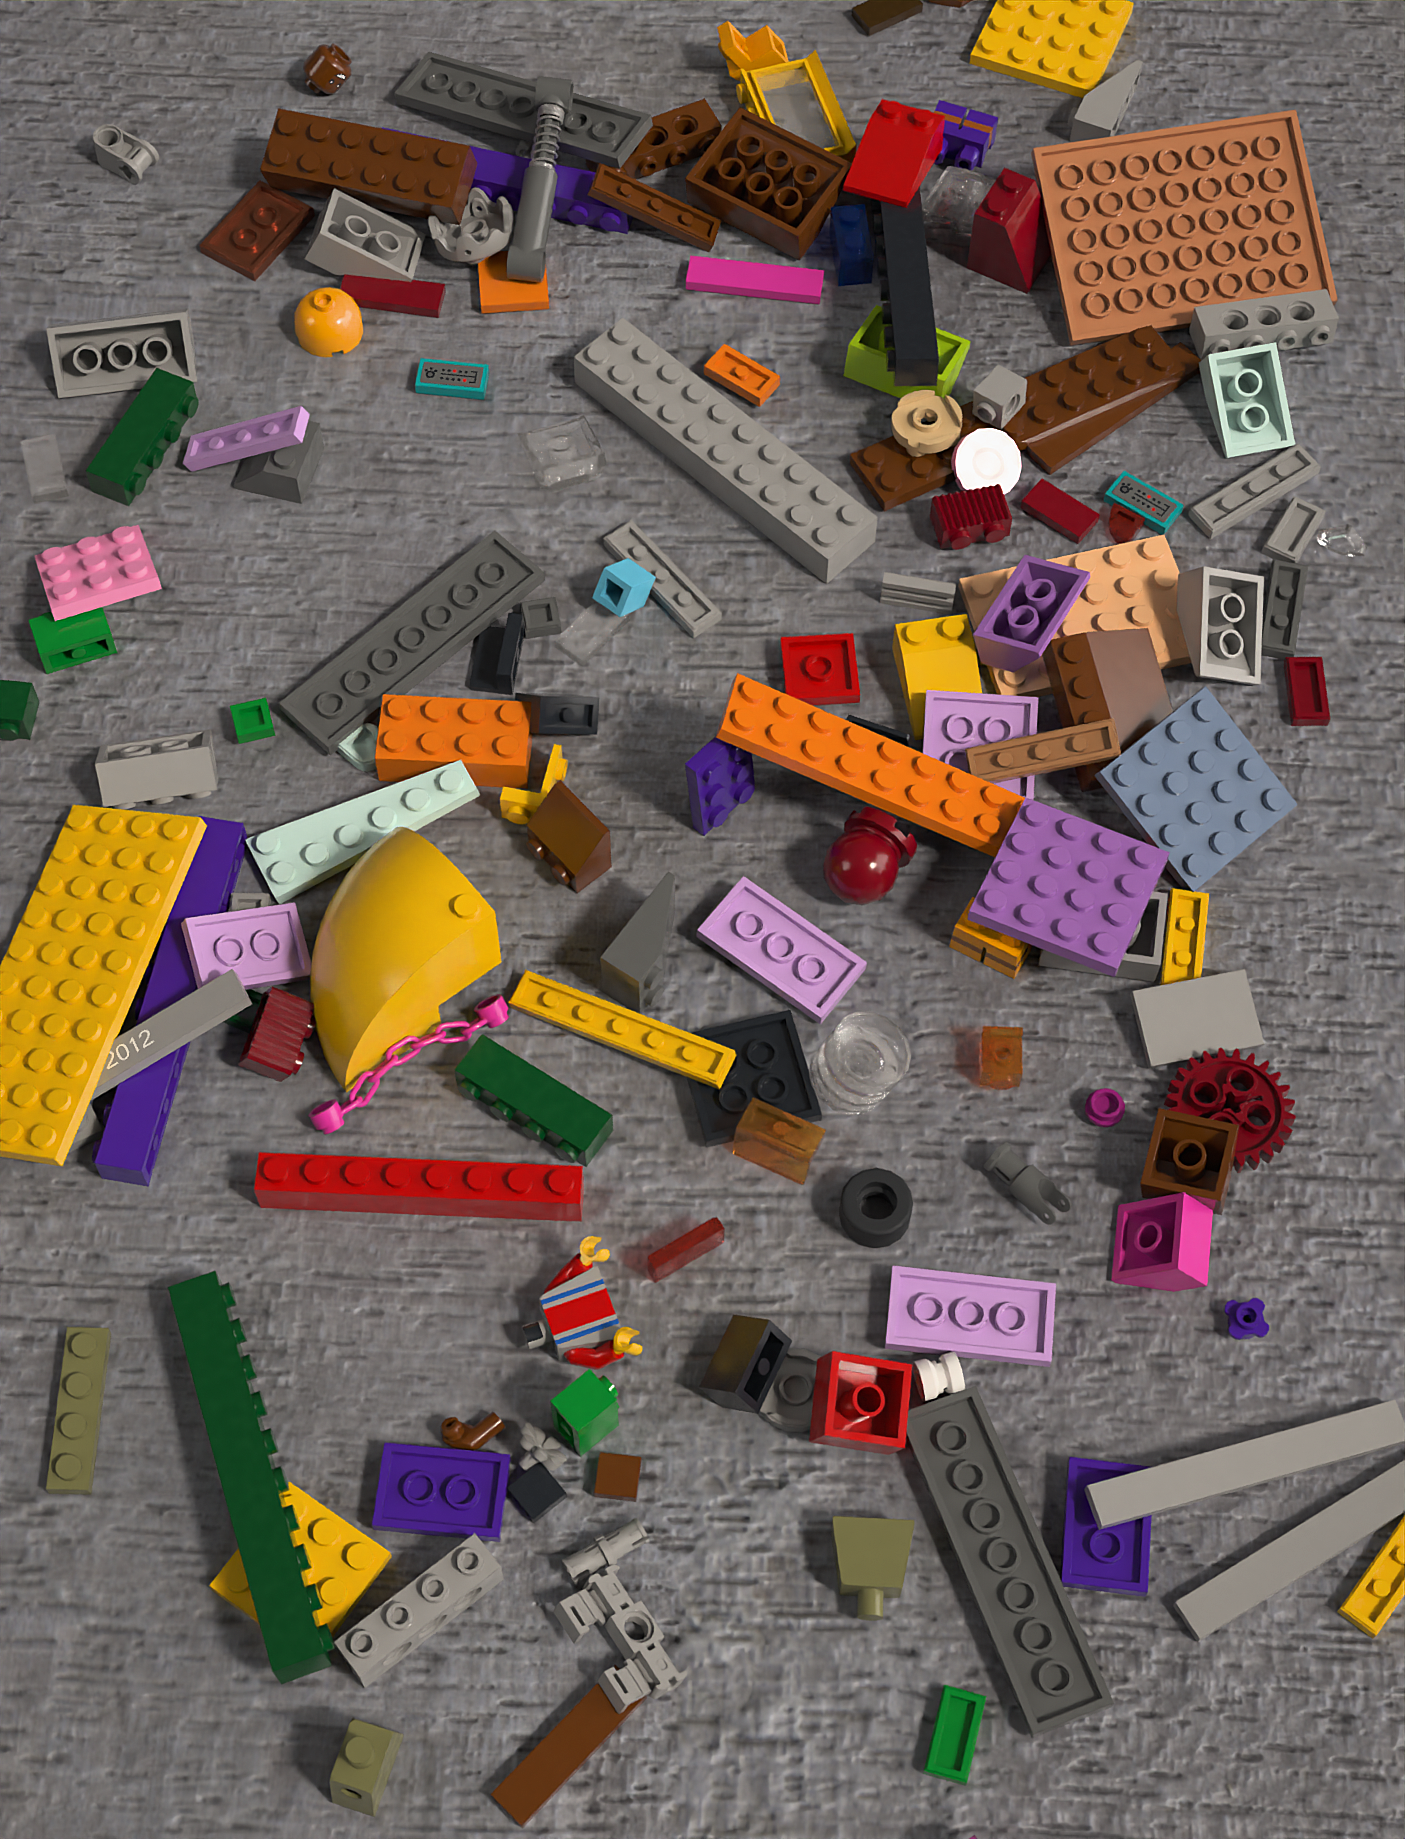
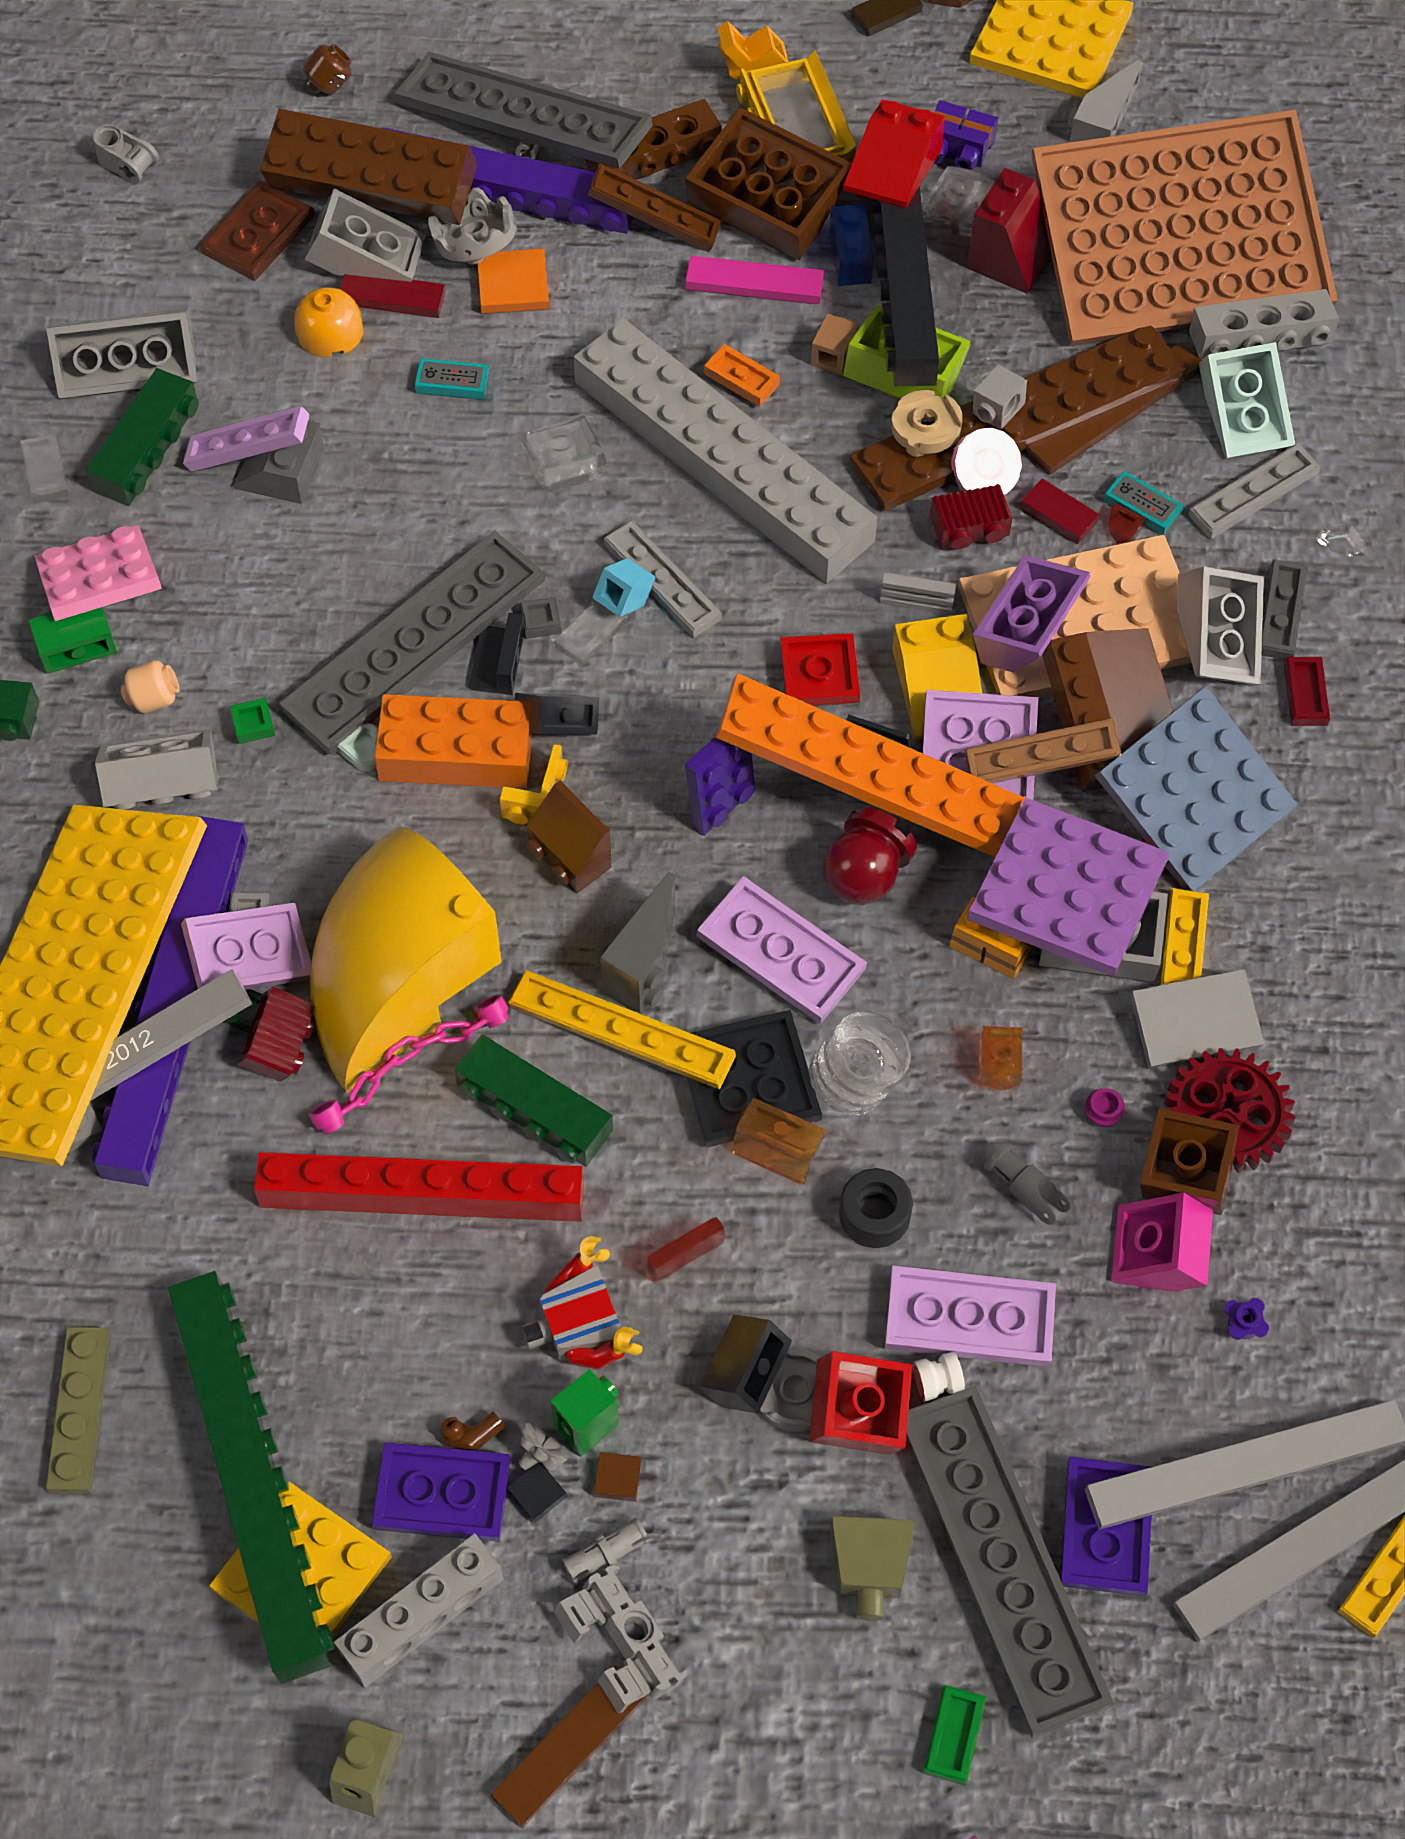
(150, 686): none -> light nougat head
(335, 838): light aqua wing -> none
(528, 252): dark grey piece -> none
(832, 343): none -> medium nougat brick
(1293, 531): light grey tile -> none

